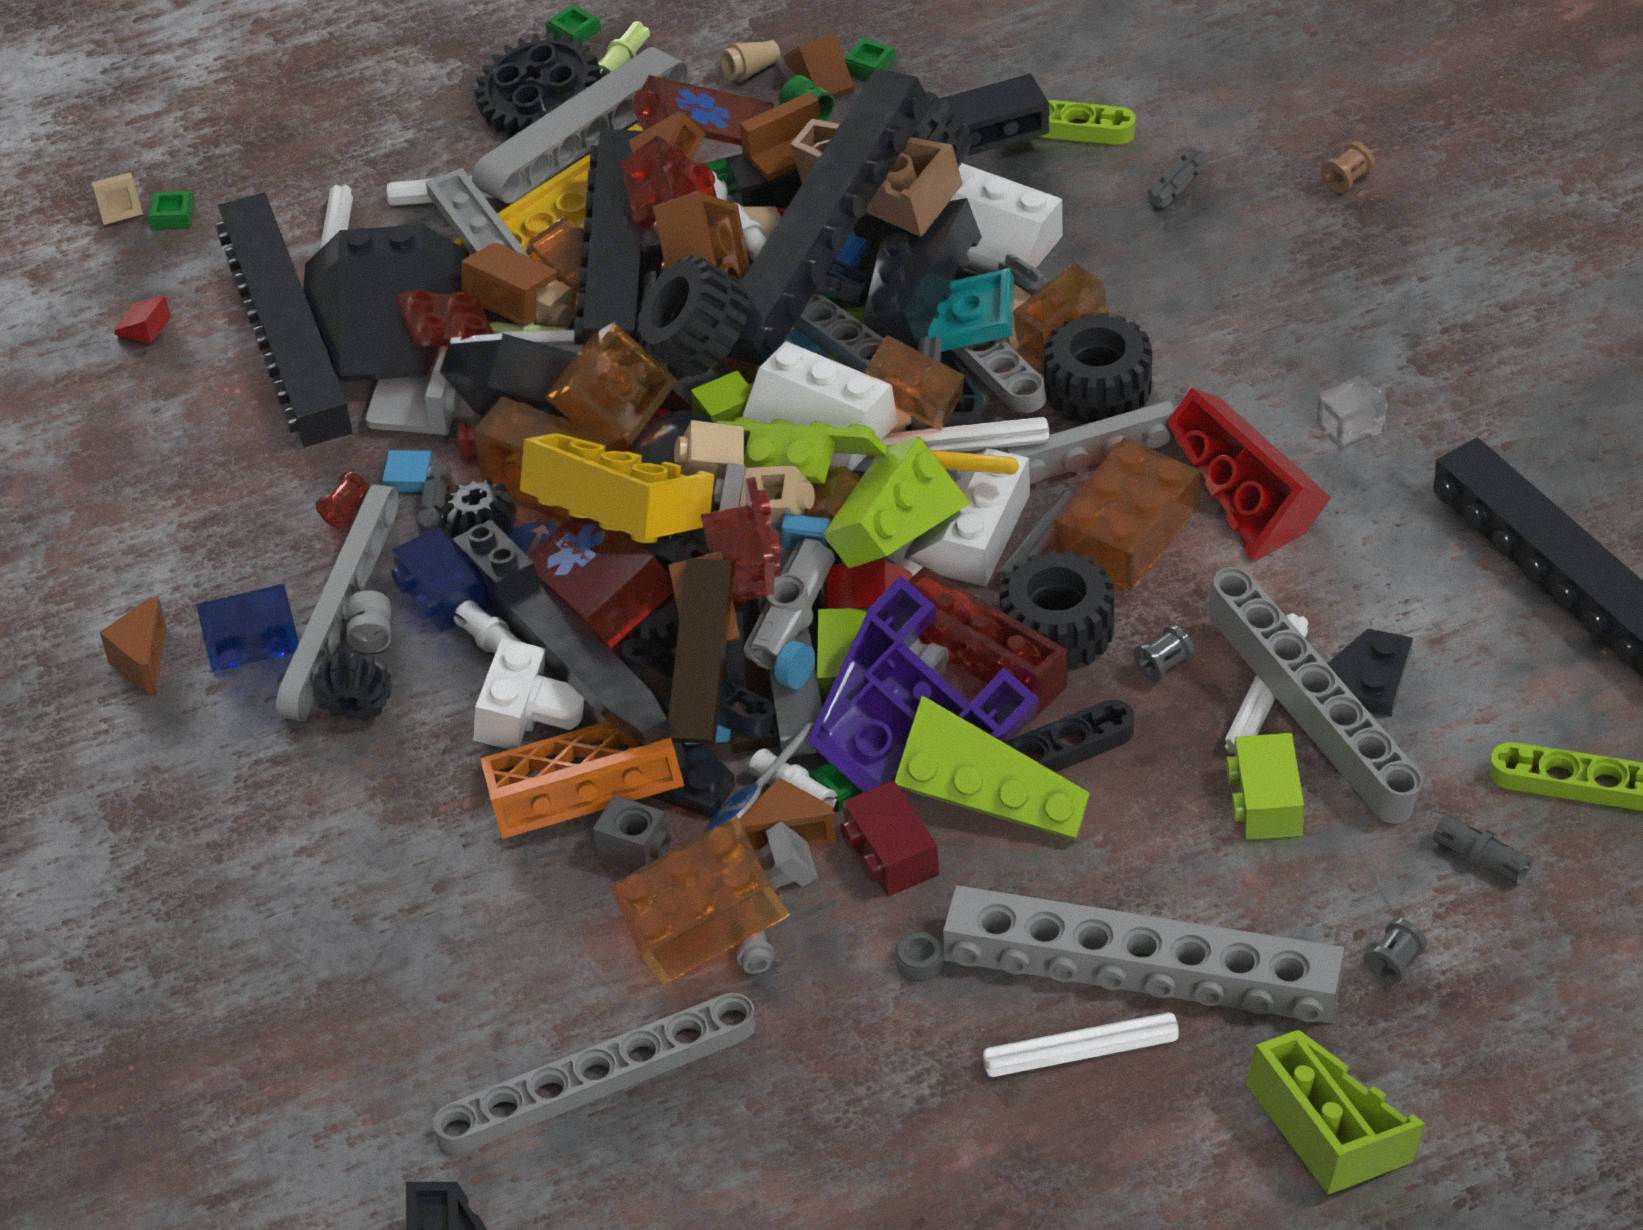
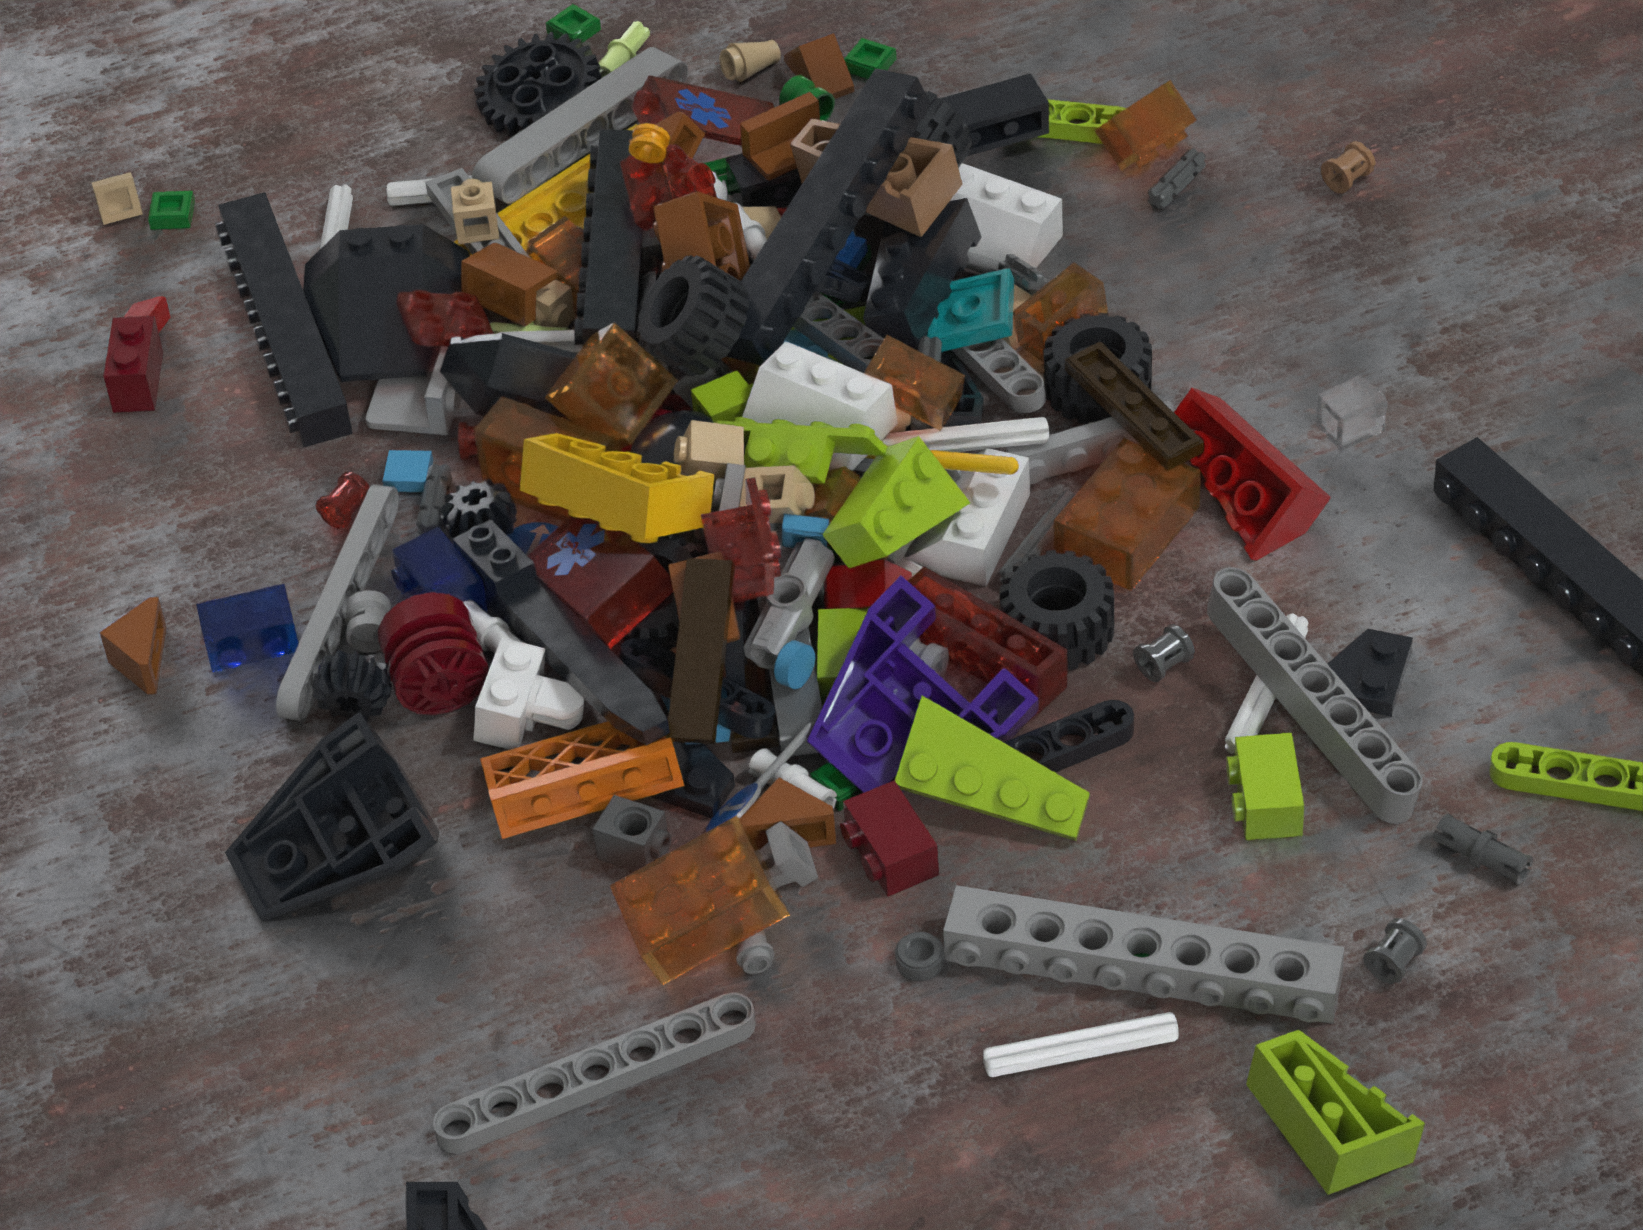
(133, 364): none -> dark red brick
(332, 824): none -> black wedge
(432, 653): none -> dark red wheel
(471, 201): none -> tan brick
(649, 143): none -> light orange bush
(1134, 406): none -> dark brown tile
(1145, 126): none -> clear orange brick

